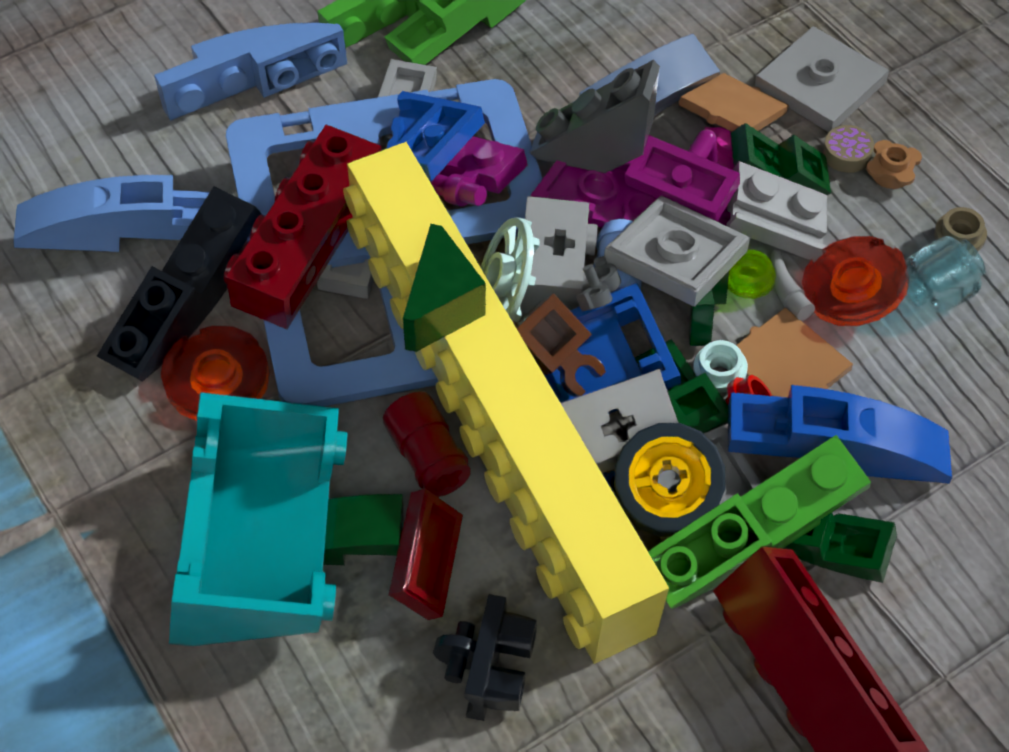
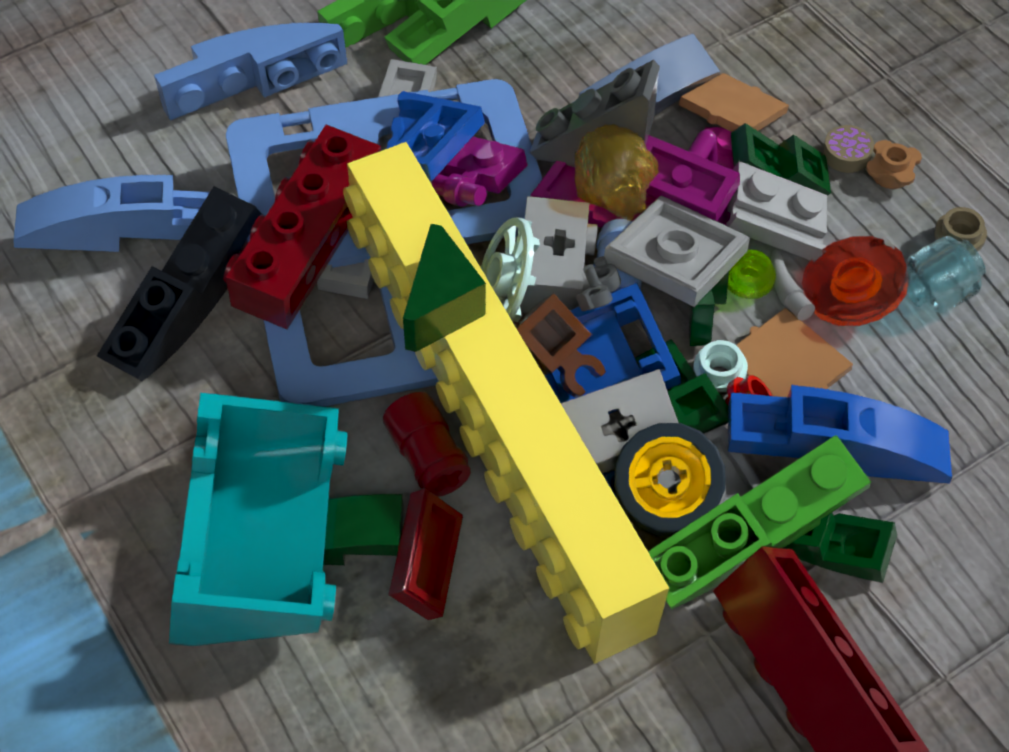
(214, 362): clear red tile -> none
(488, 684): black hips -> none
(614, 170): none -> clear yellow hair
(822, 79): light grey plate -> none

